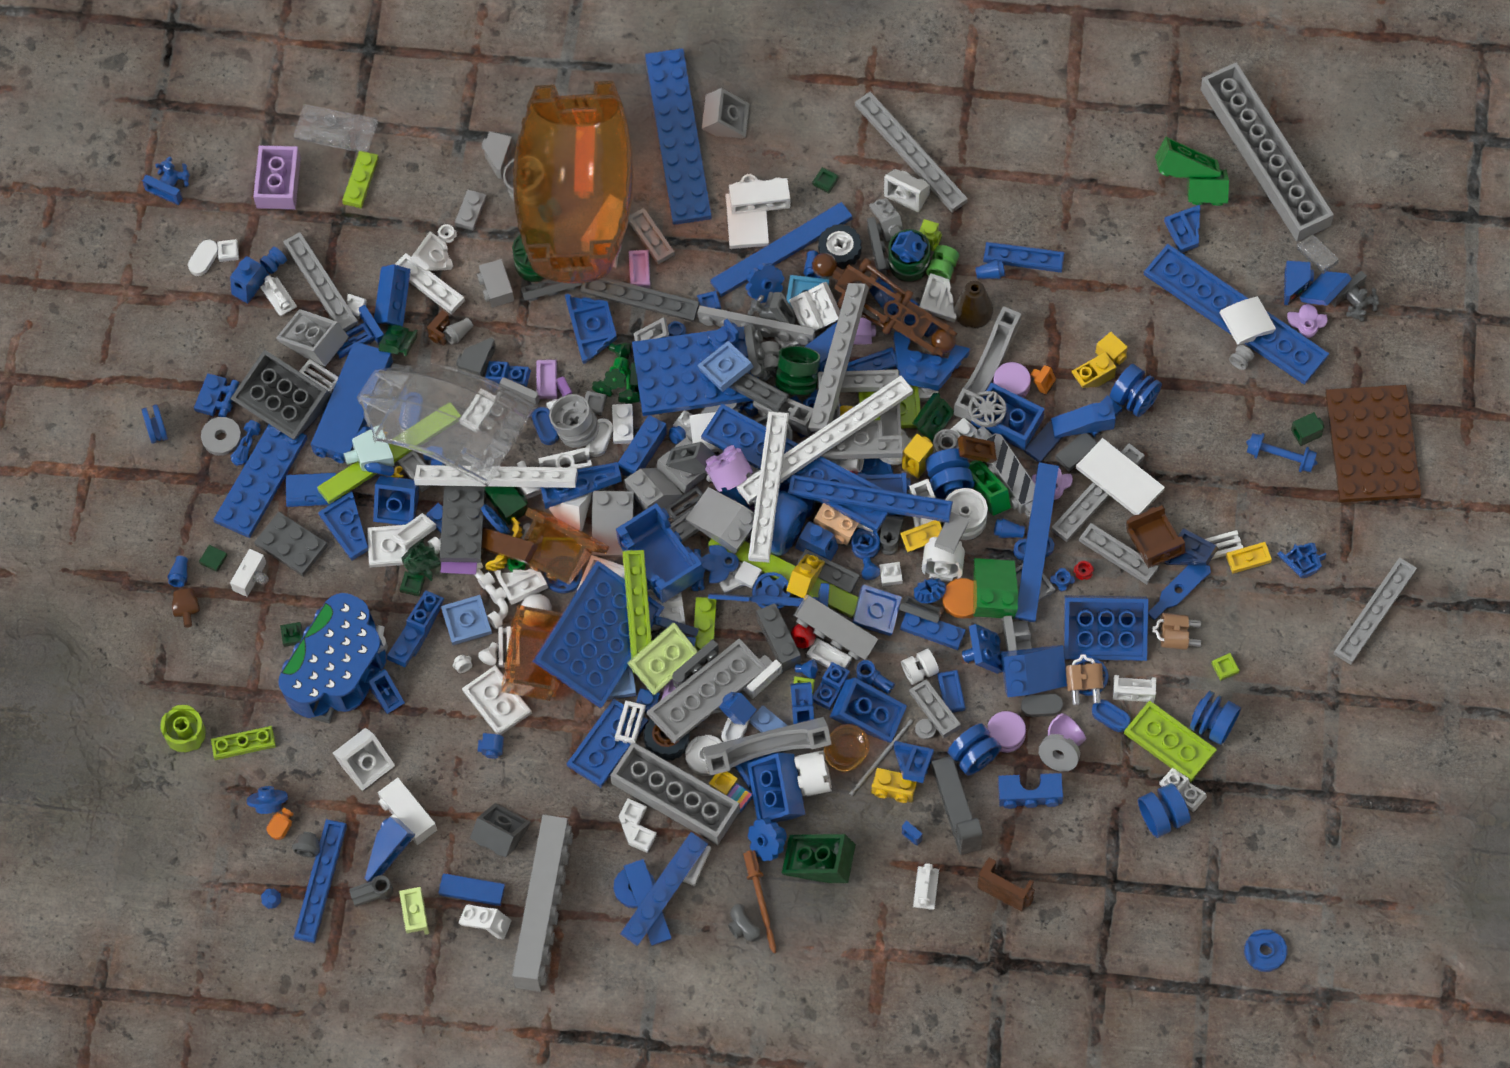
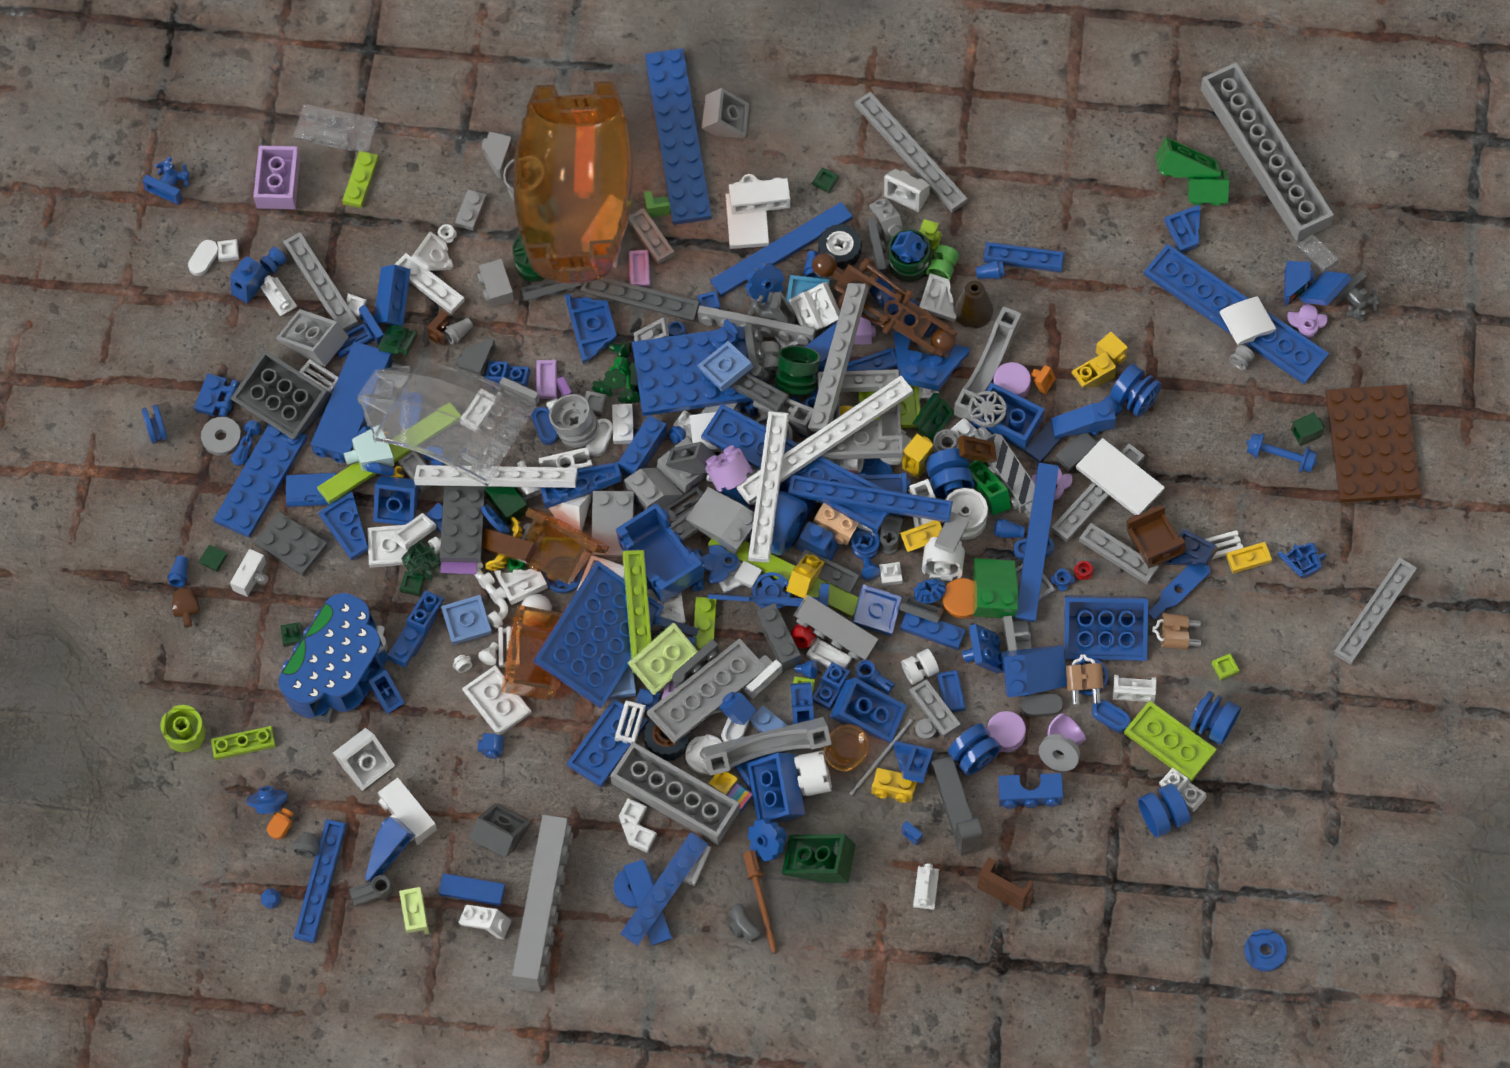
(656, 206): none -> bright green panel

